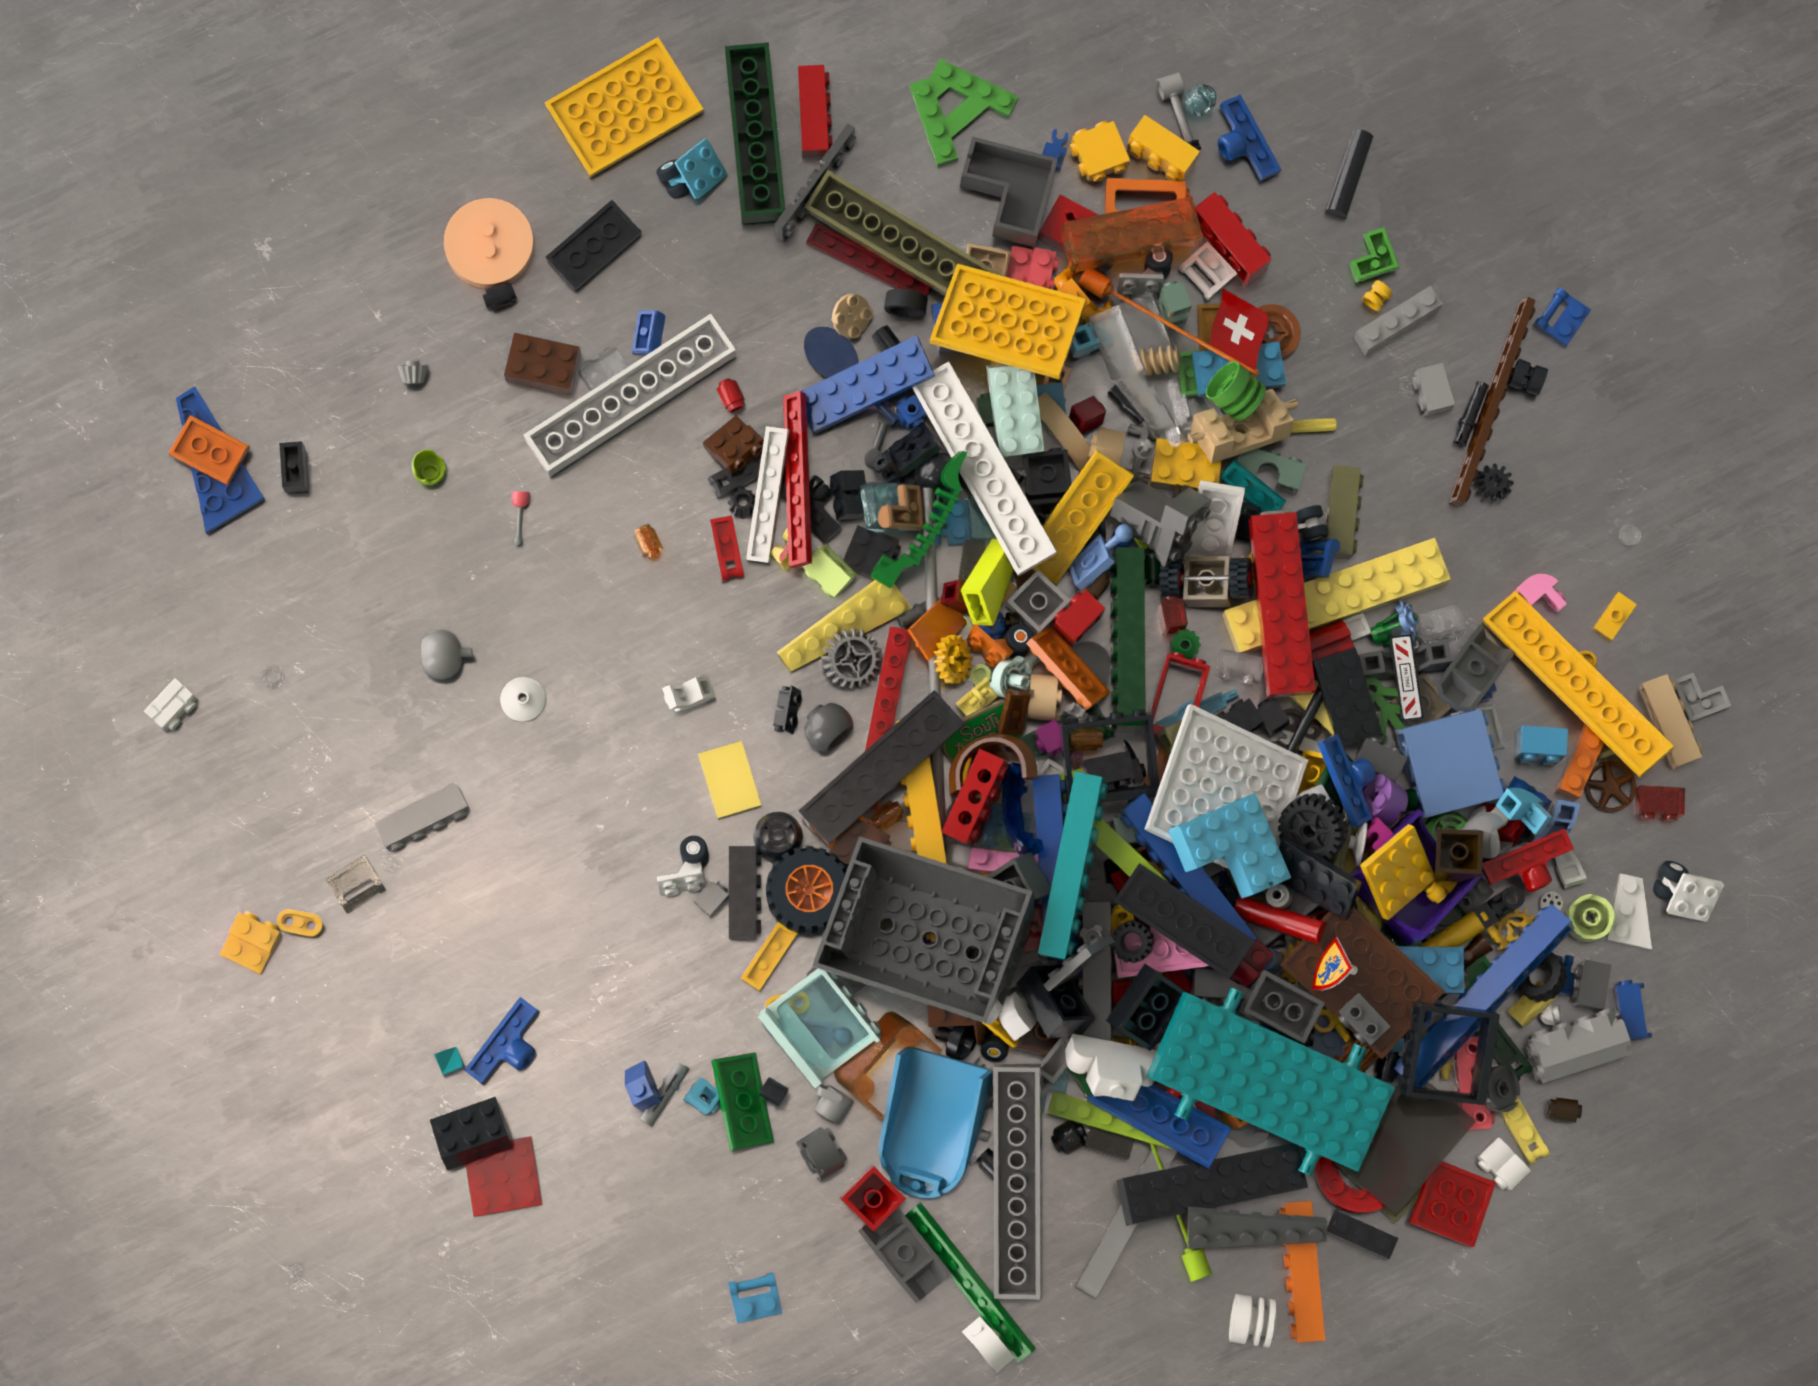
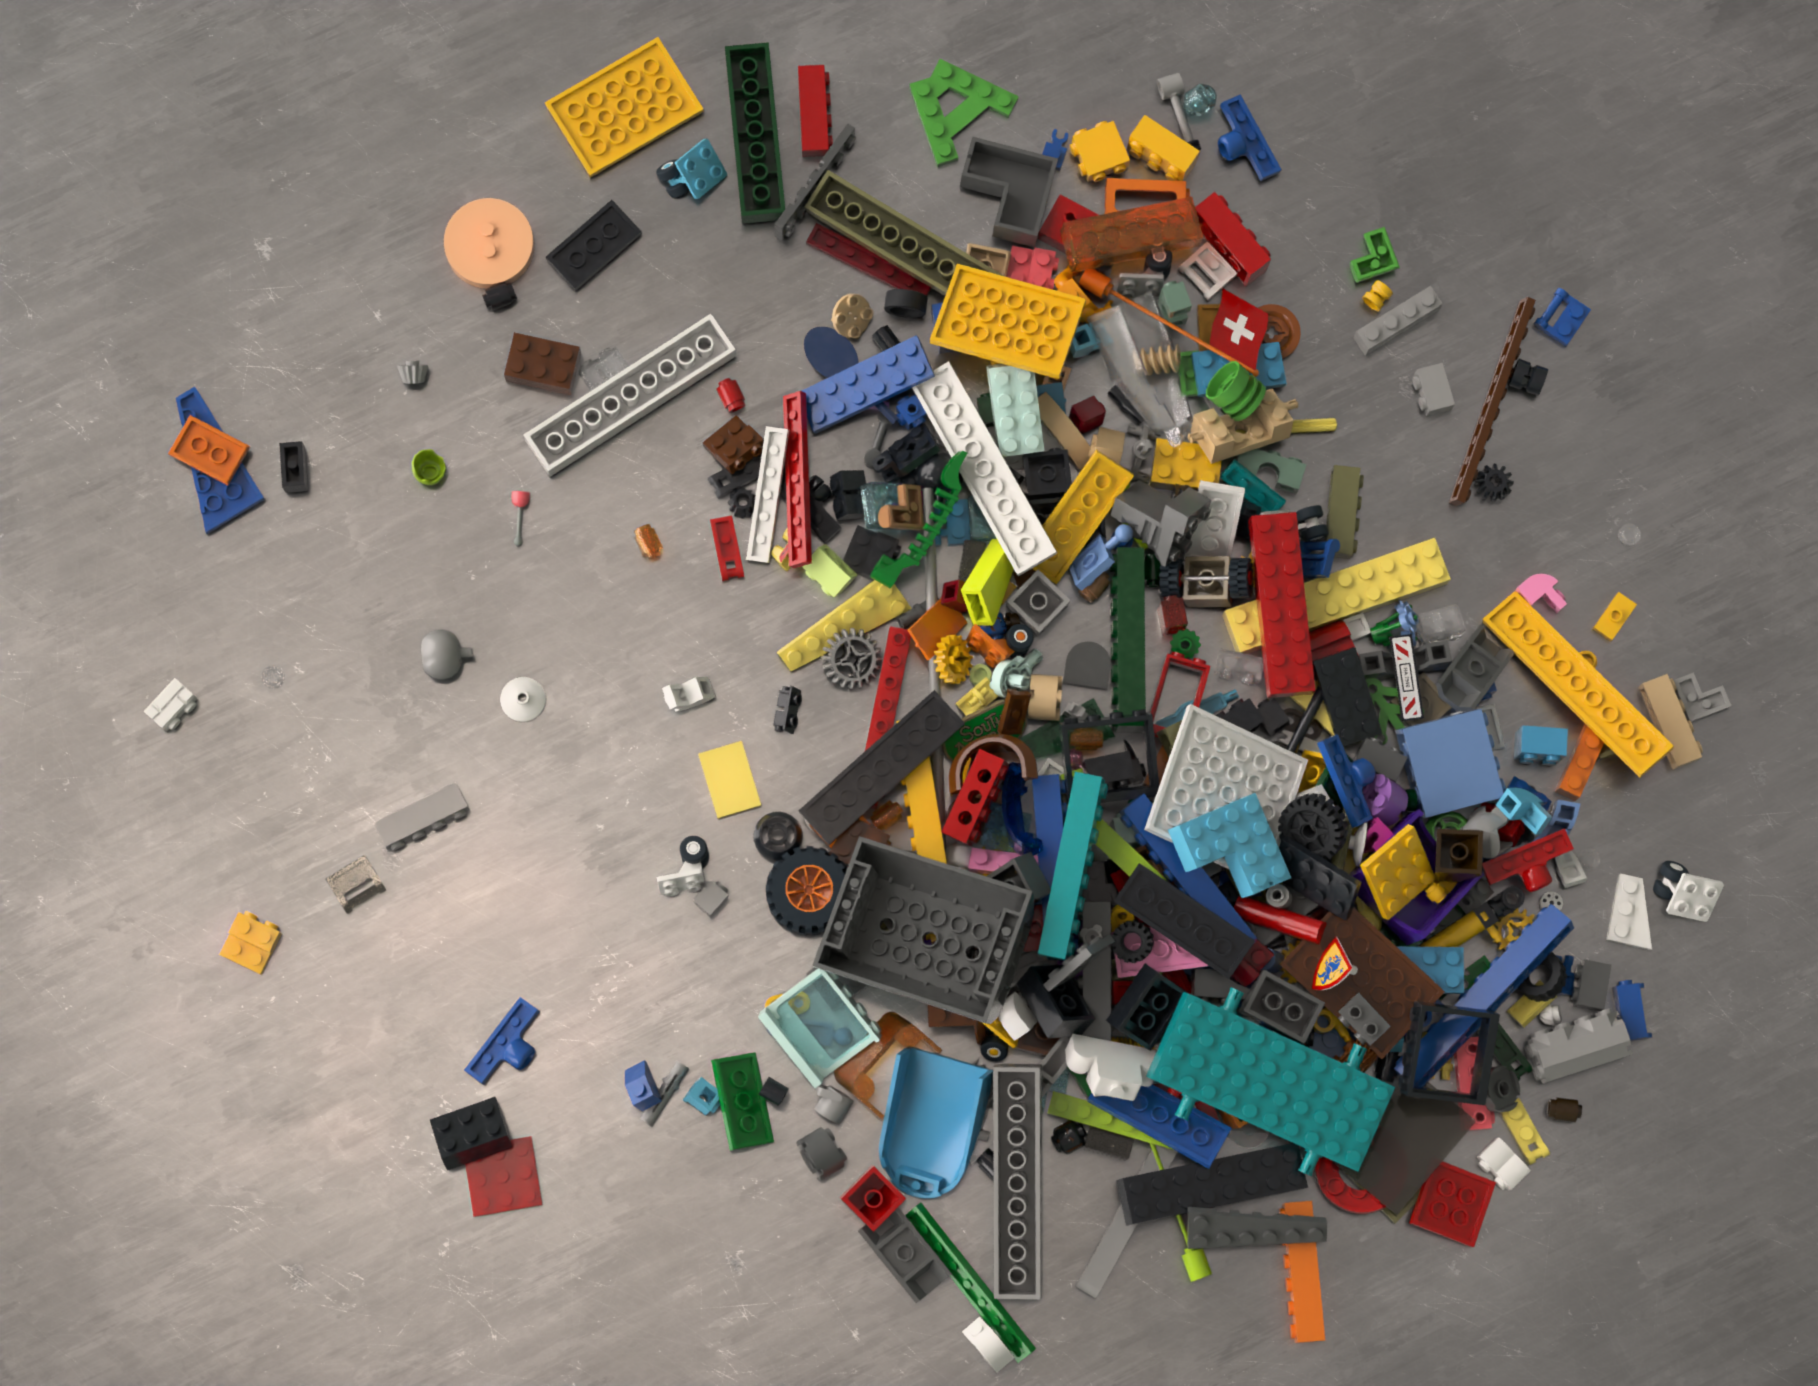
(300, 923): yellow plate -> none
(449, 1061): teal slope -> none
(648, 331): blue slope -> none
(743, 892): black brick -> none
(757, 1305): dark azure plate -> none
(768, 956): yellow plate -> none
(828, 726): dark grey wheel -> none
(959, 1040): black pin -> none
(1049, 739): magenta brick -> none
(1068, 668): orange plate -> none
(1079, 618): red brick -> none
(1252, 1320): white wheel -> none
(1349, 173): black brick -> none
(1361, 1235): black brick -> none
(1467, 422): black pin -> none
(1477, 948): reddish brown piece -> none
(1602, 920): yellowish green brick -> none
(1611, 786): reddish brown wheel -> none
(1660, 802): clear red brick -> none

